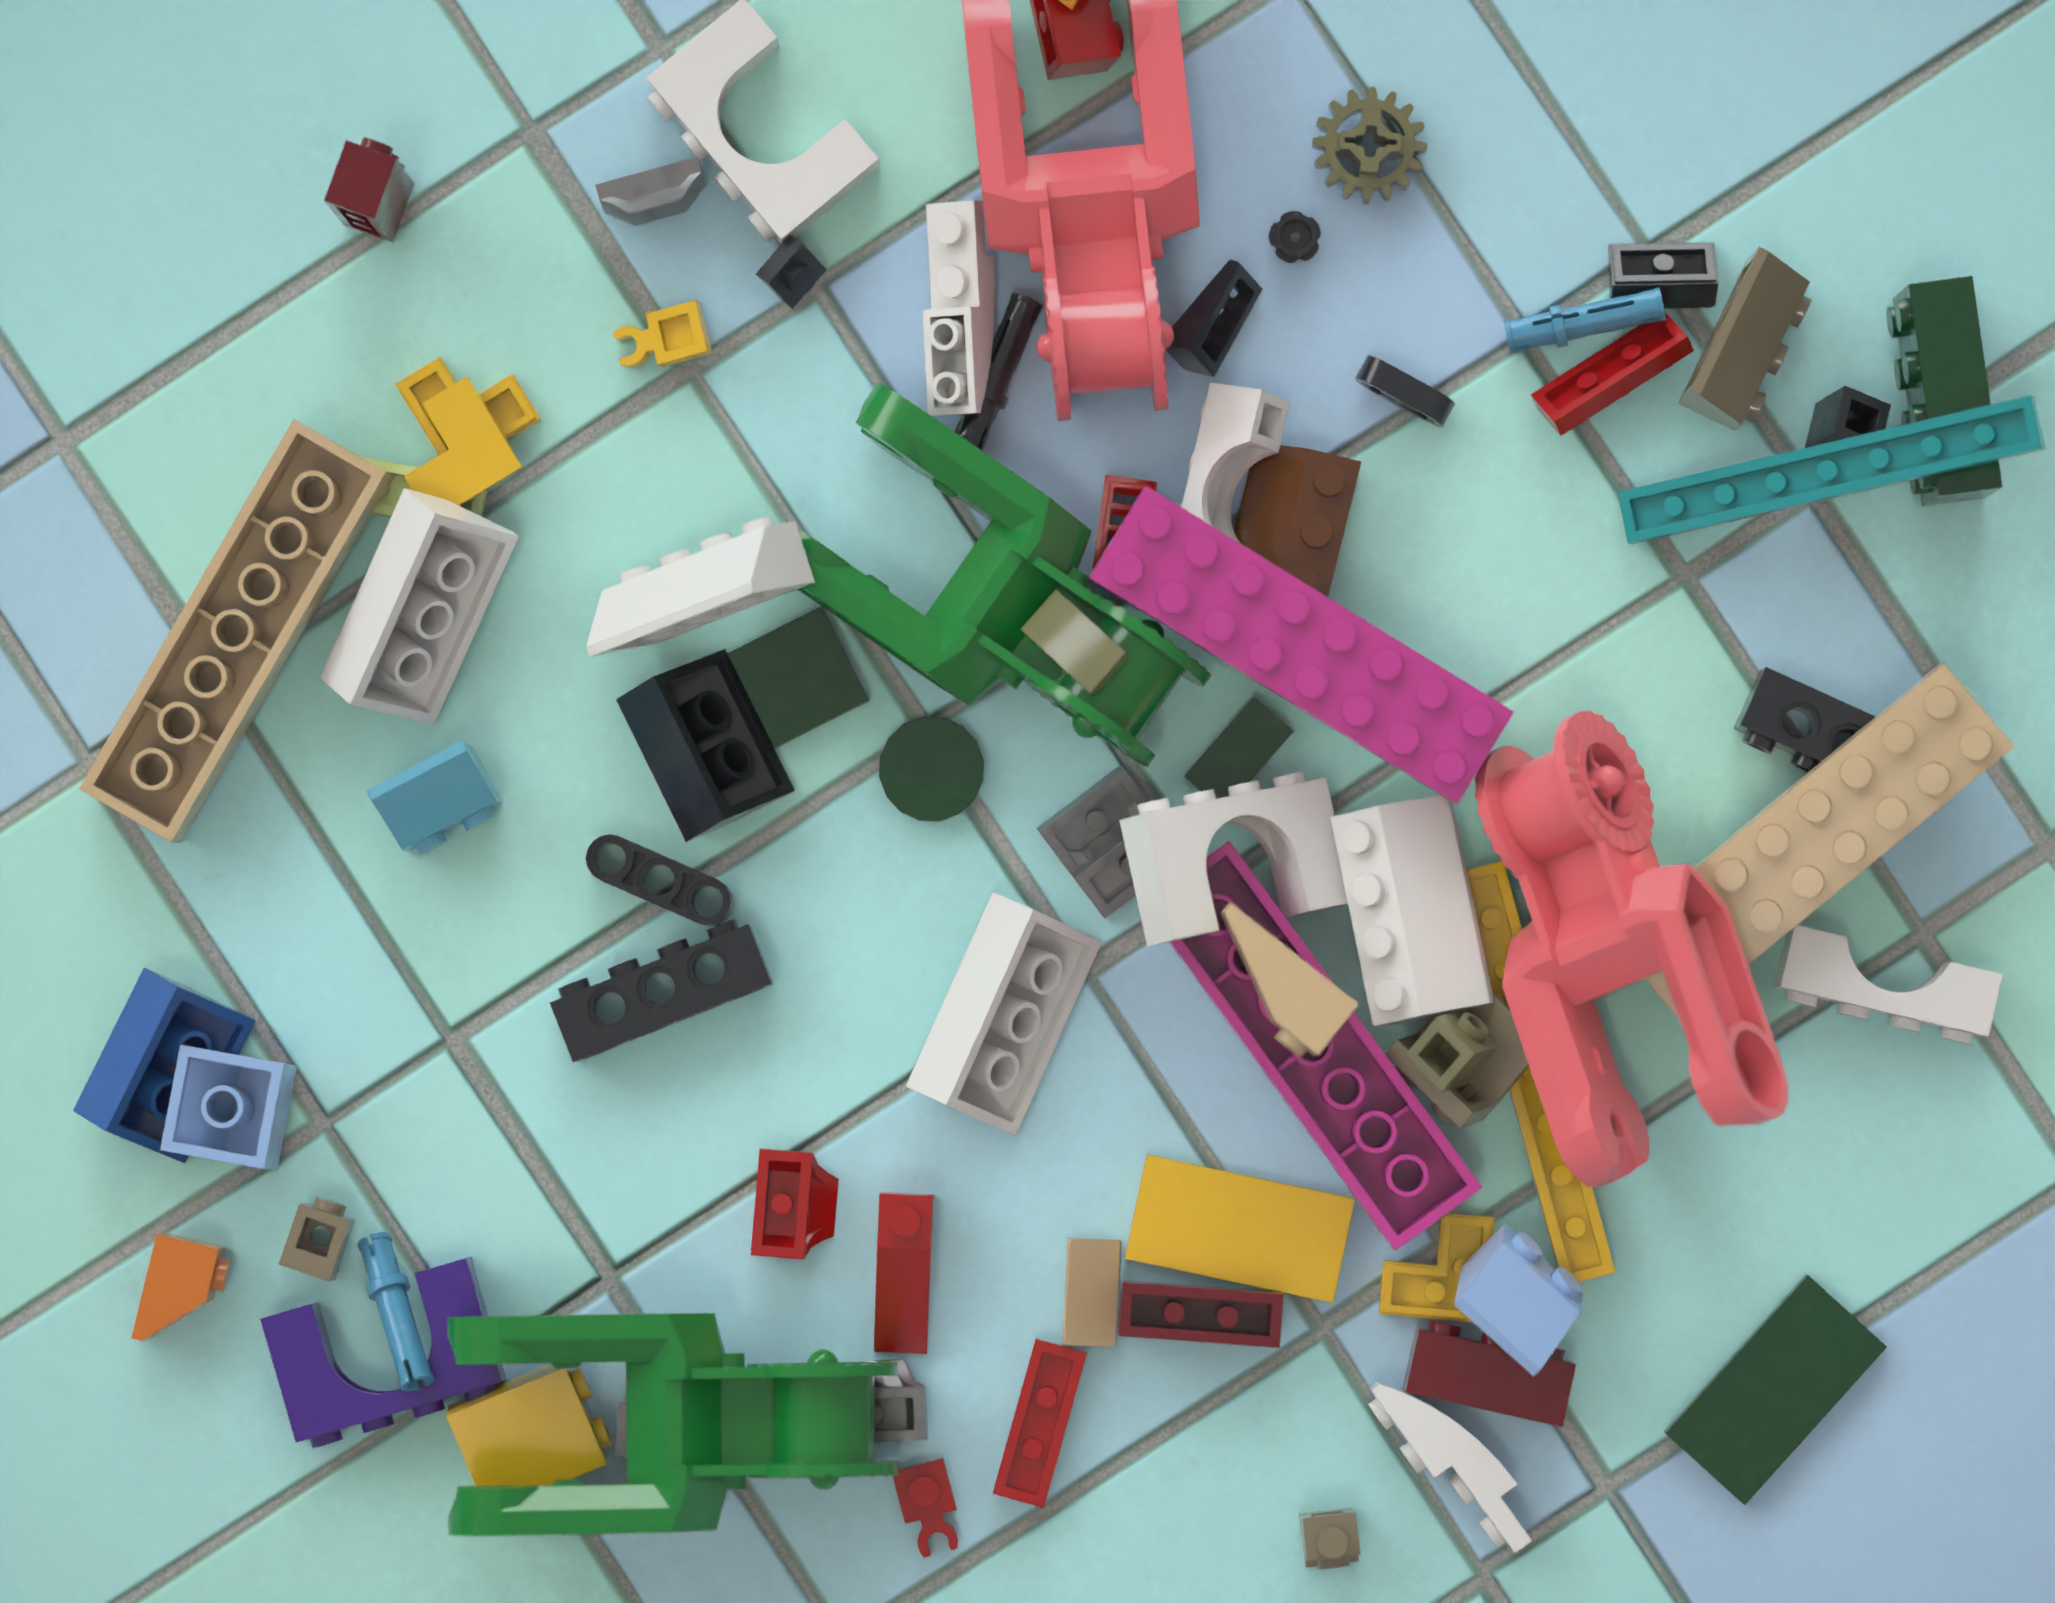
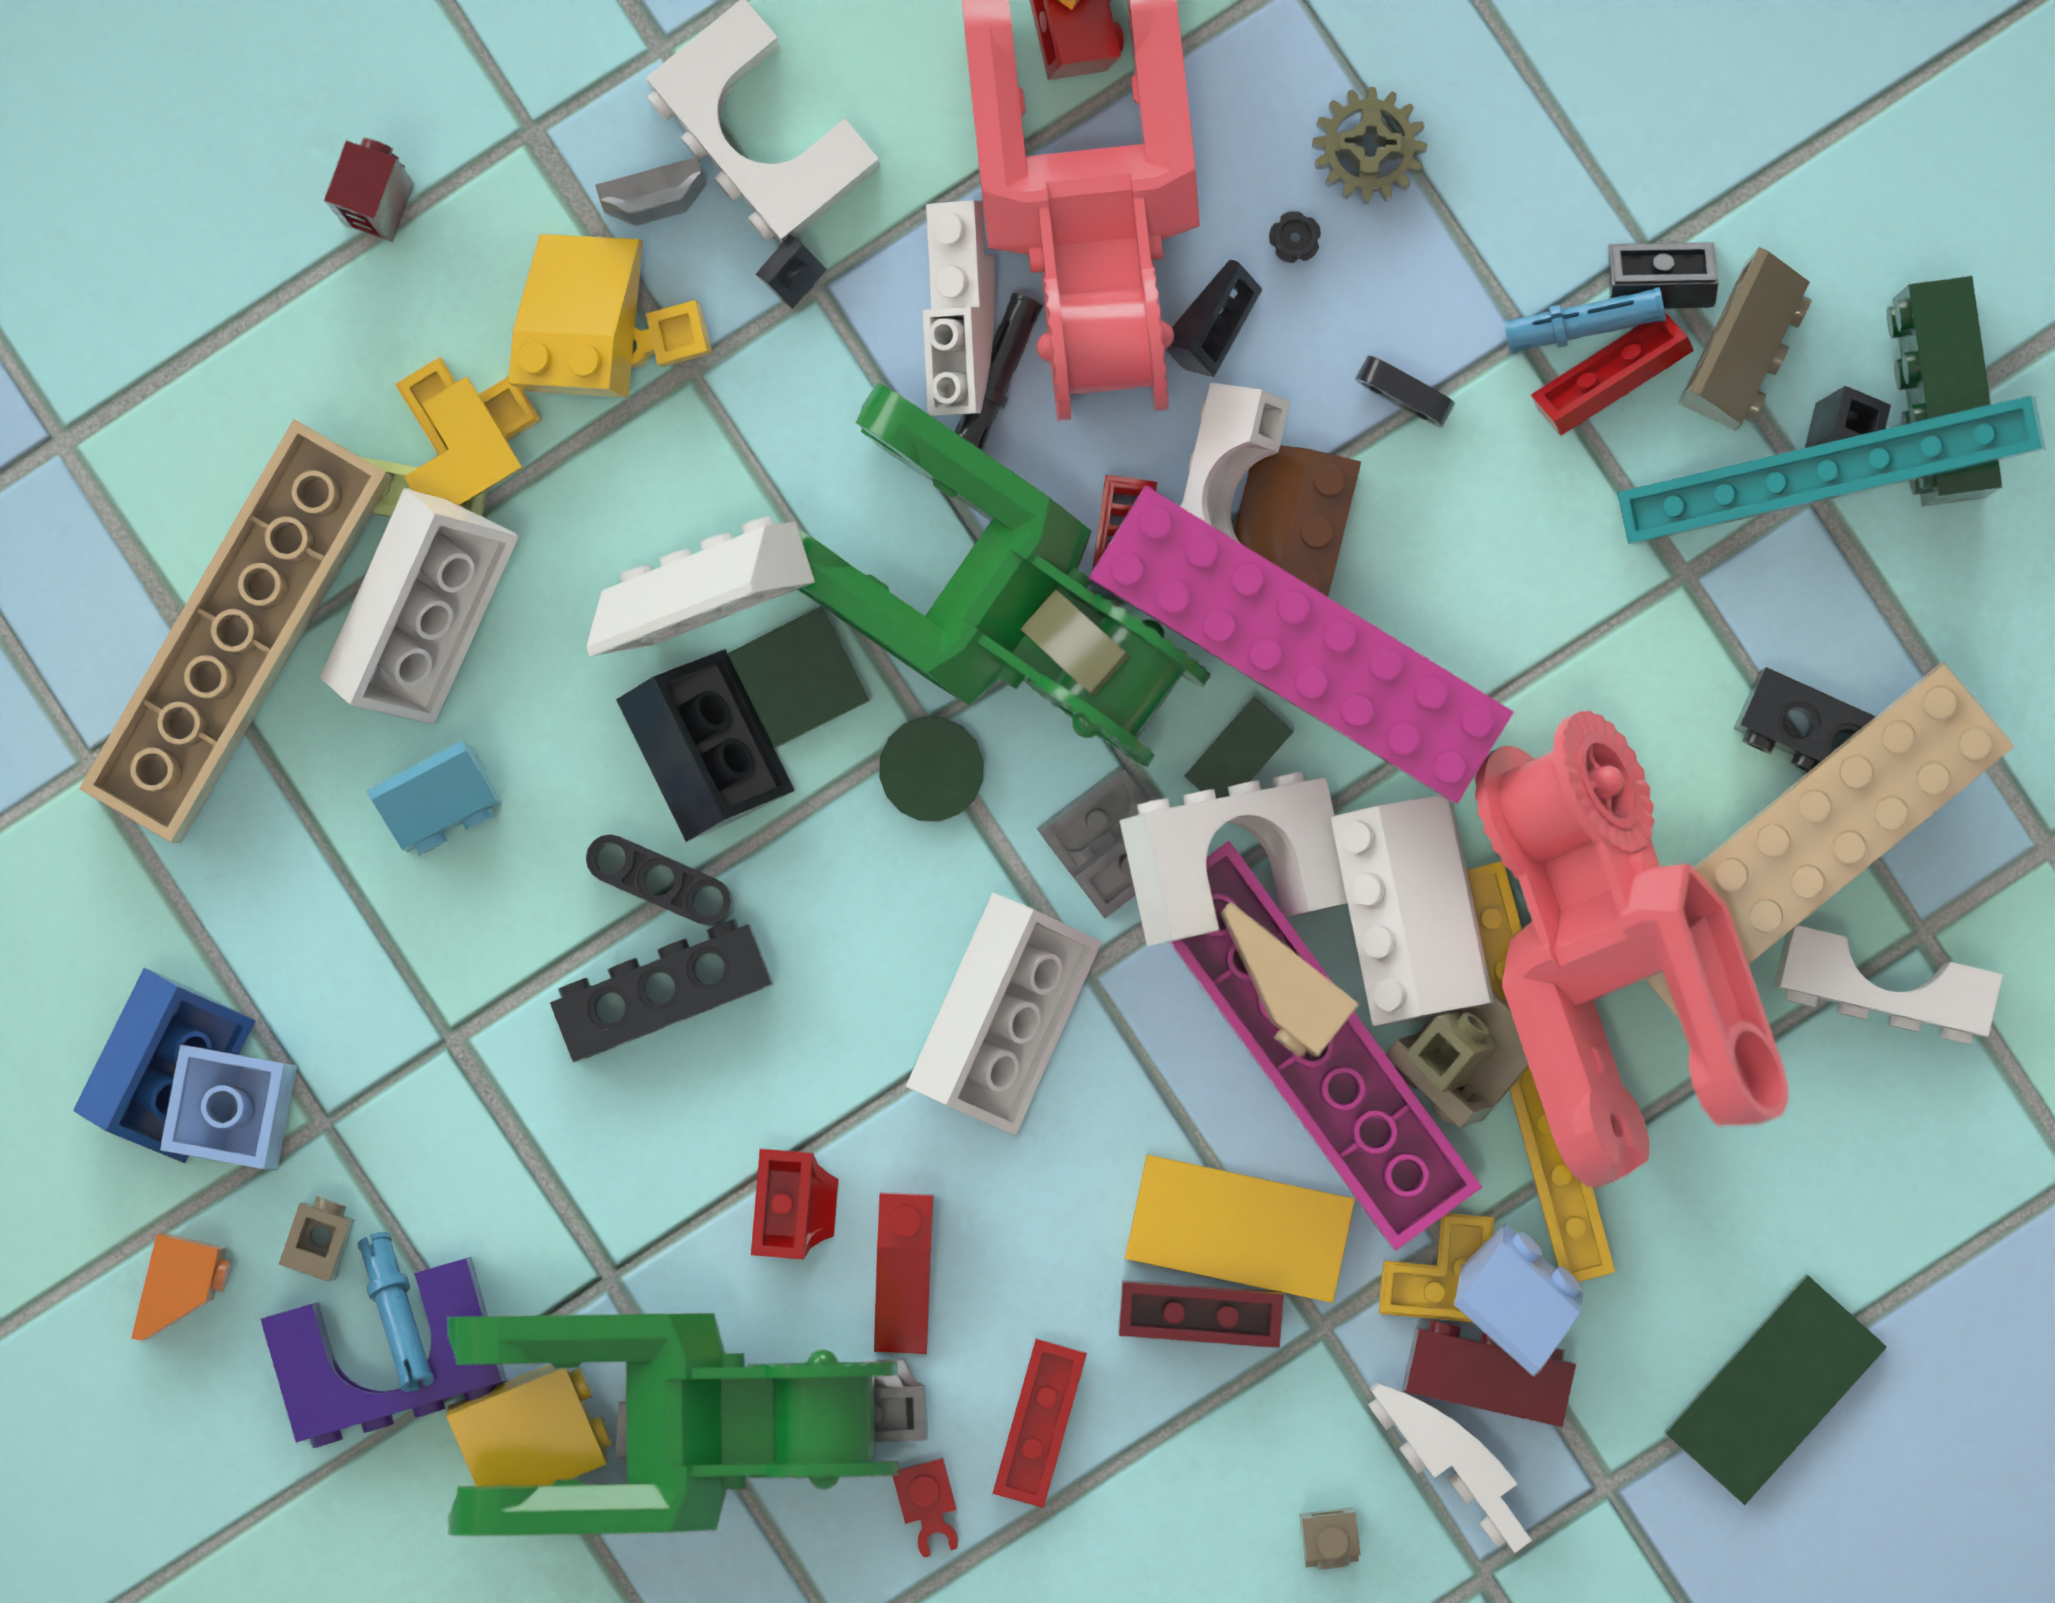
(577, 317): none -> yellow slope
(1091, 1292): tan slope -> none

